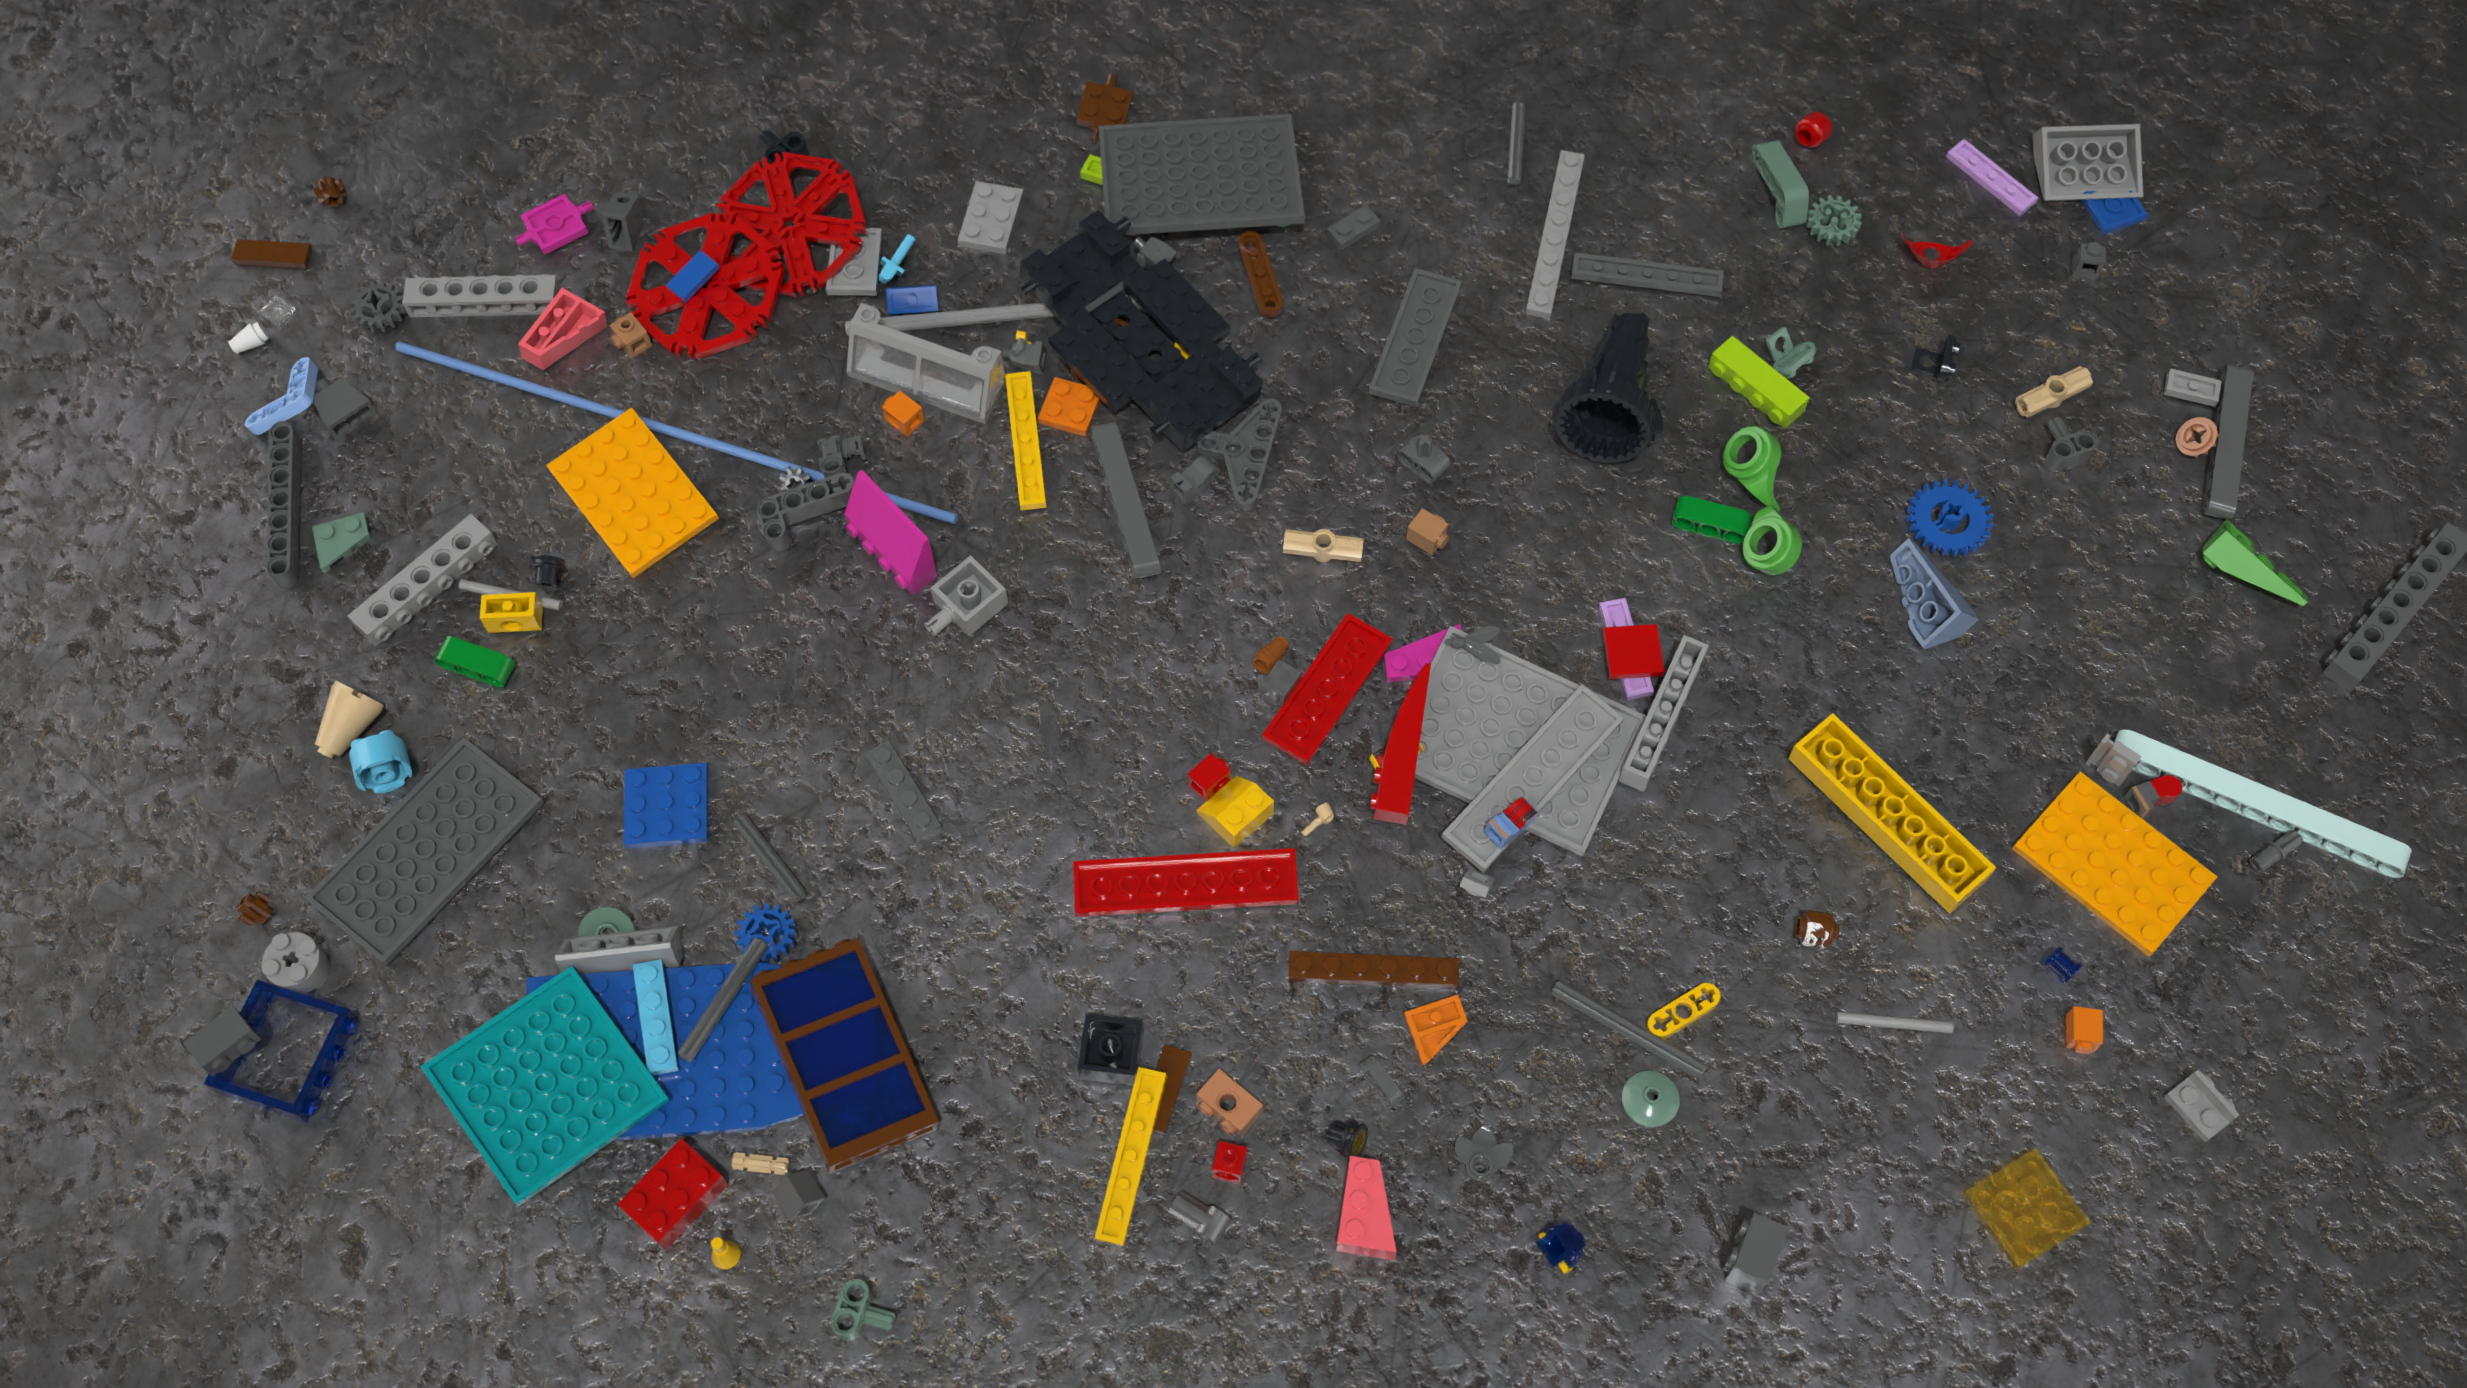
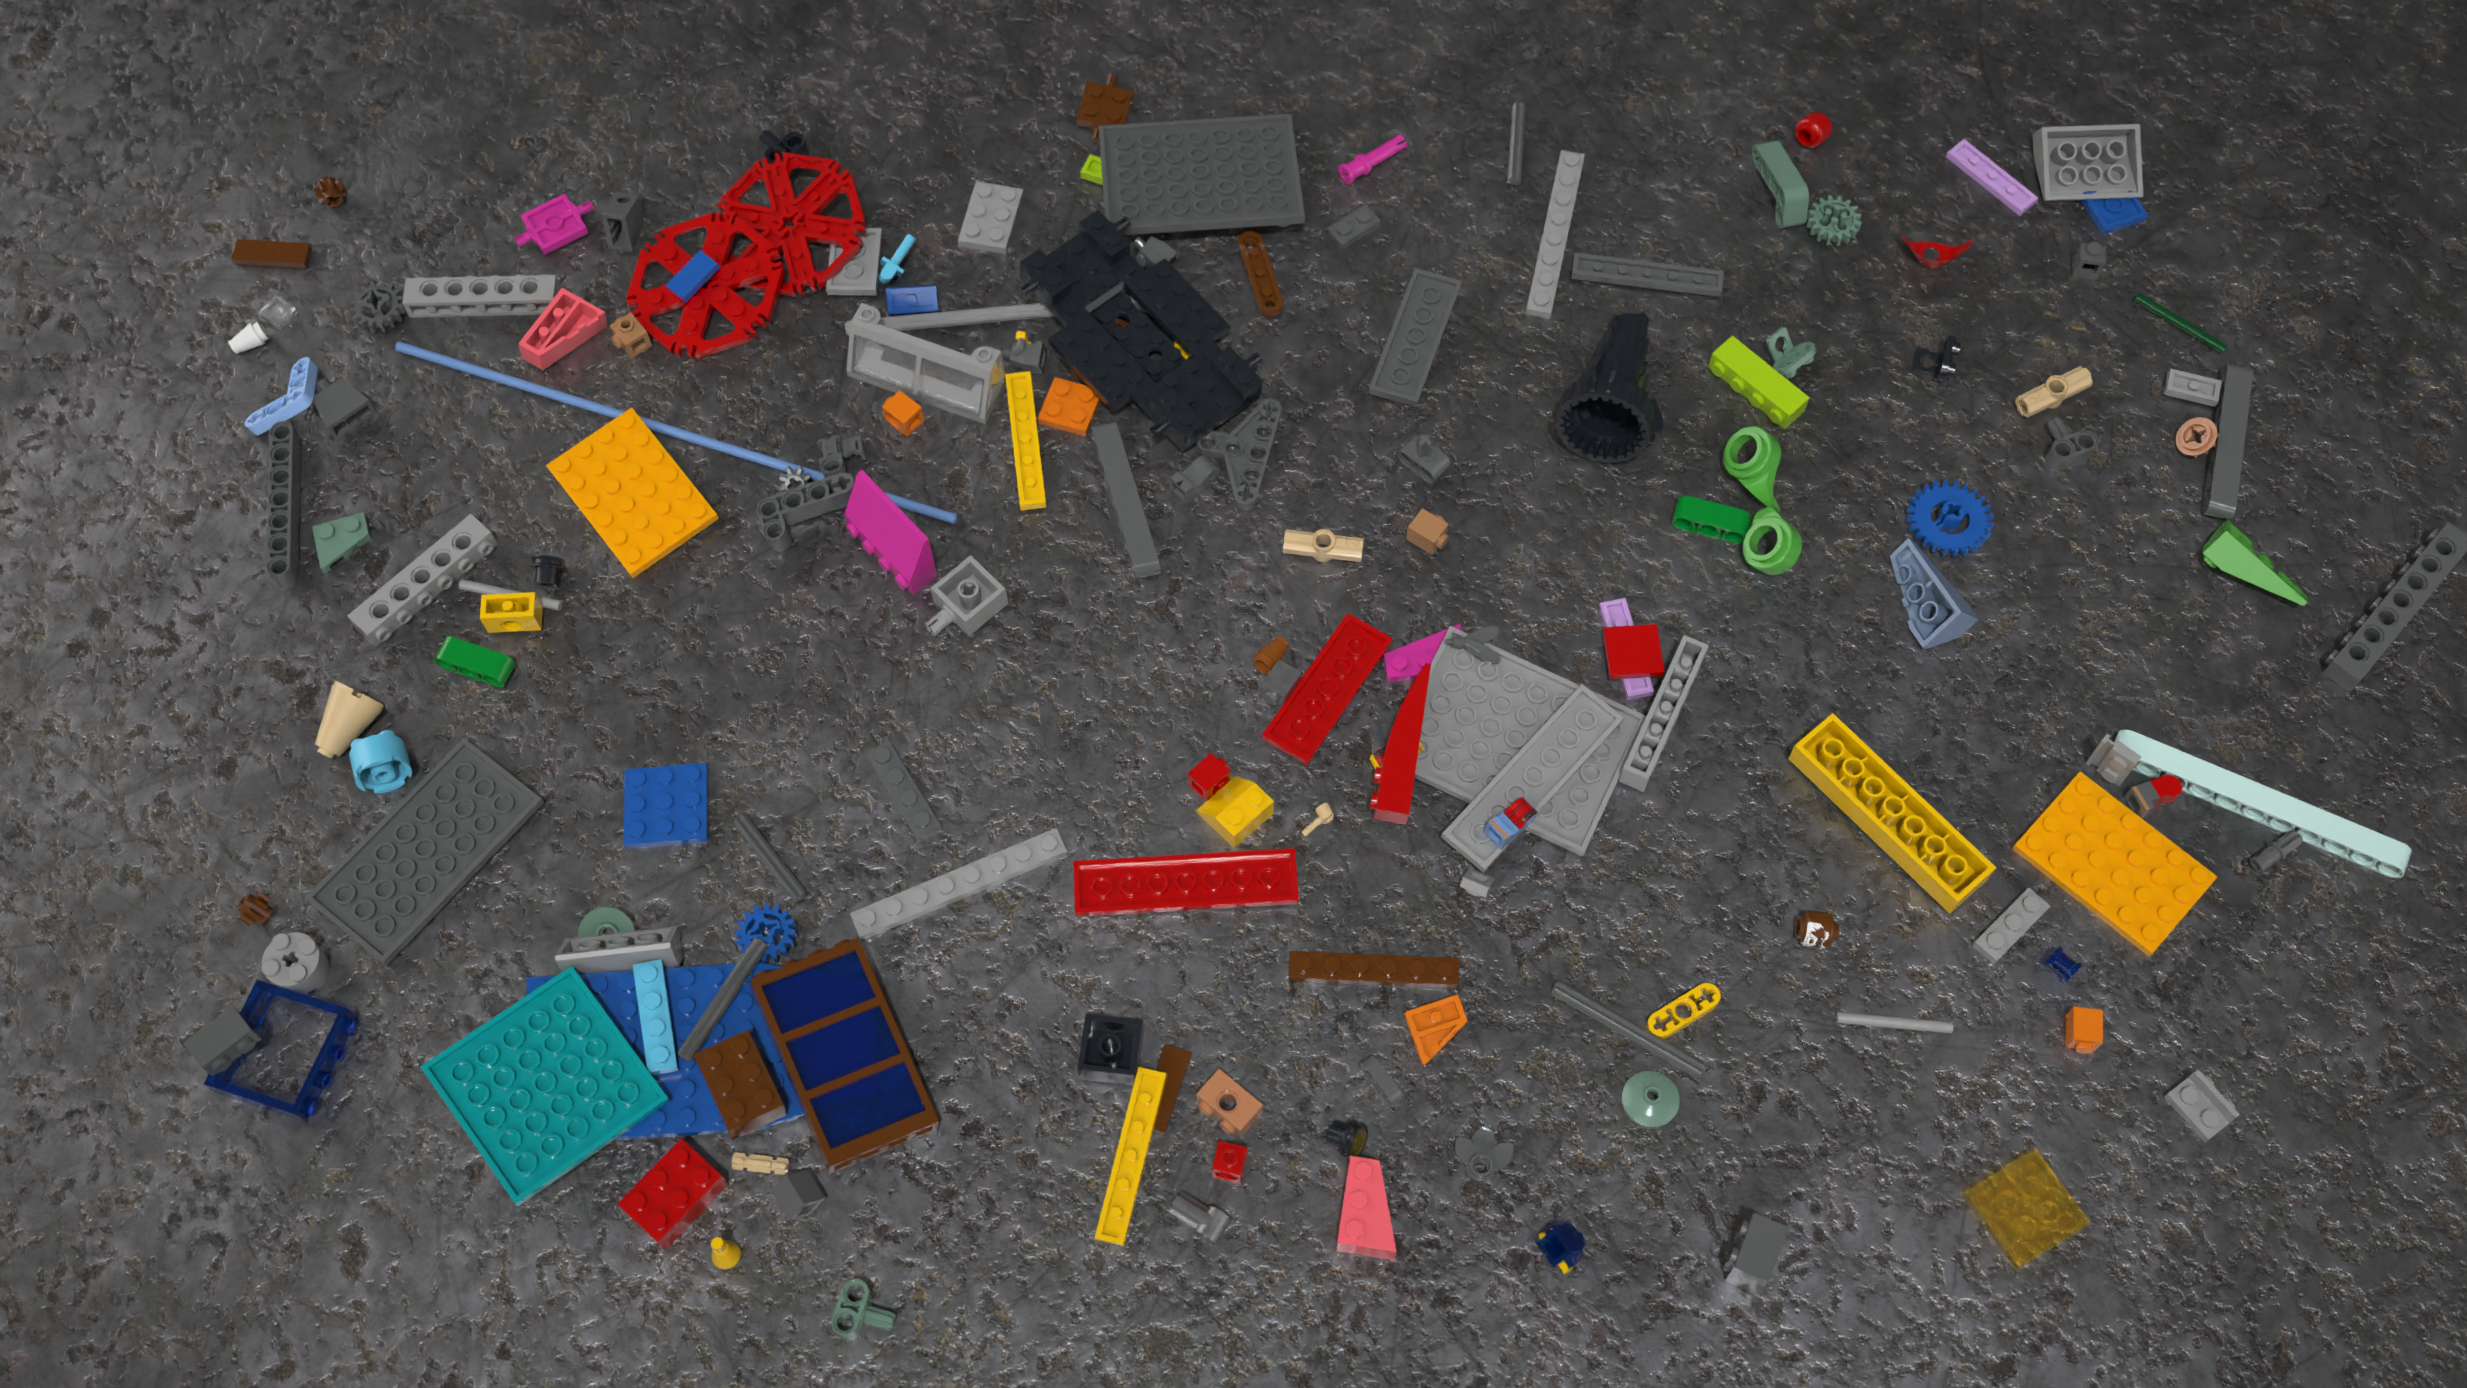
(740, 1084): none -> reddish brown brick
(958, 884): none -> light grey plate
(1364, 163): none -> dark pink pin
(2011, 925): none -> light grey plate
(2180, 323): none -> dark green bar

